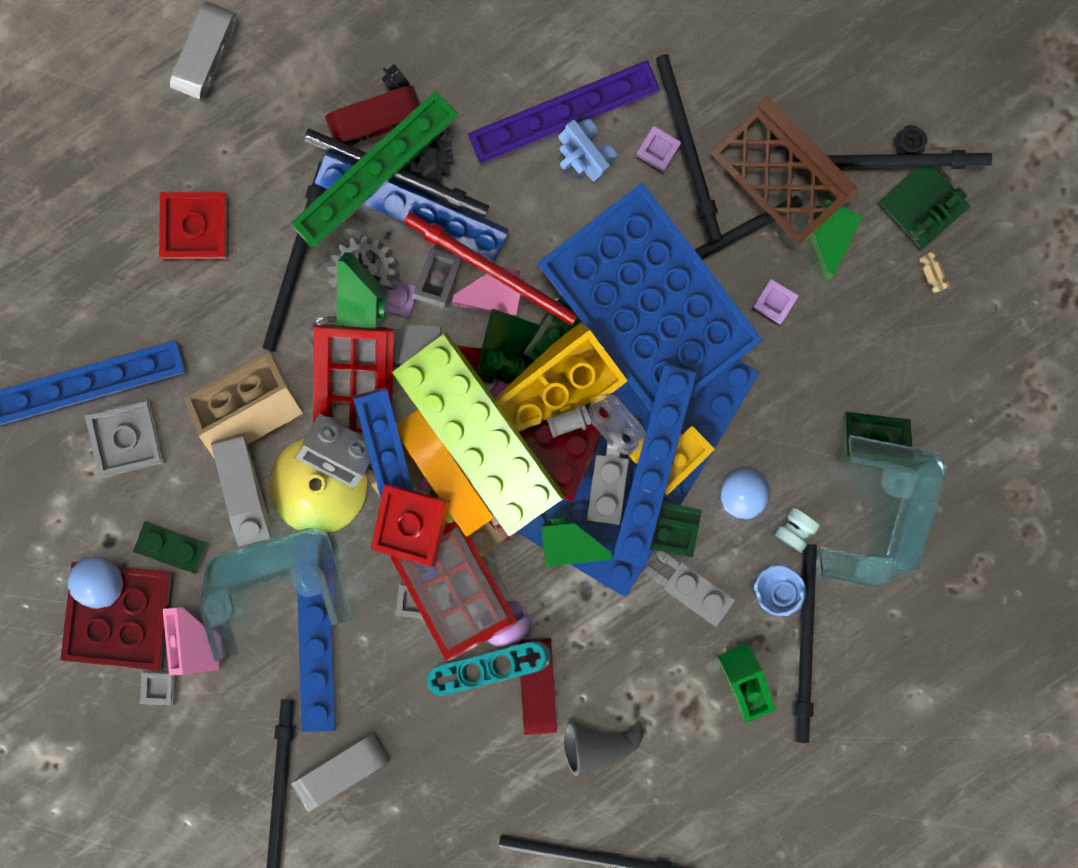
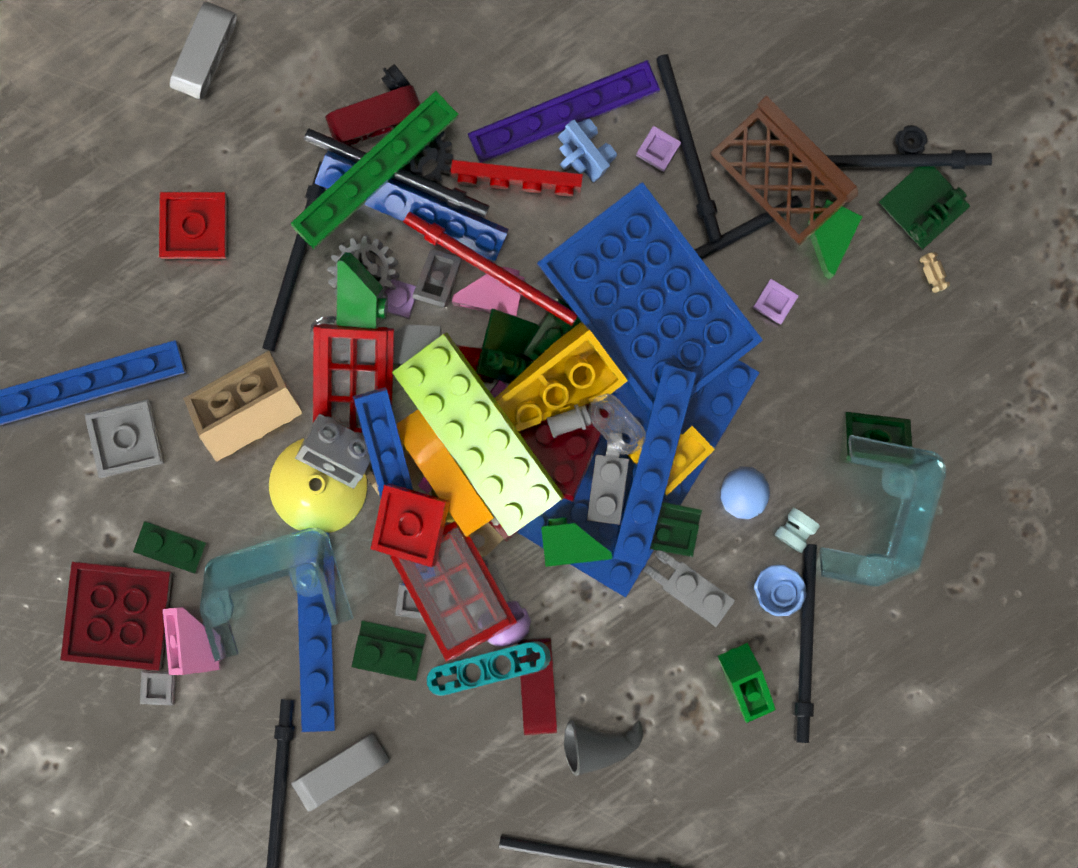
(95, 582): light blue hair -> none
(241, 491): light grey slope -> none
(388, 650): none -> dark green plate
(502, 176): none -> red plate

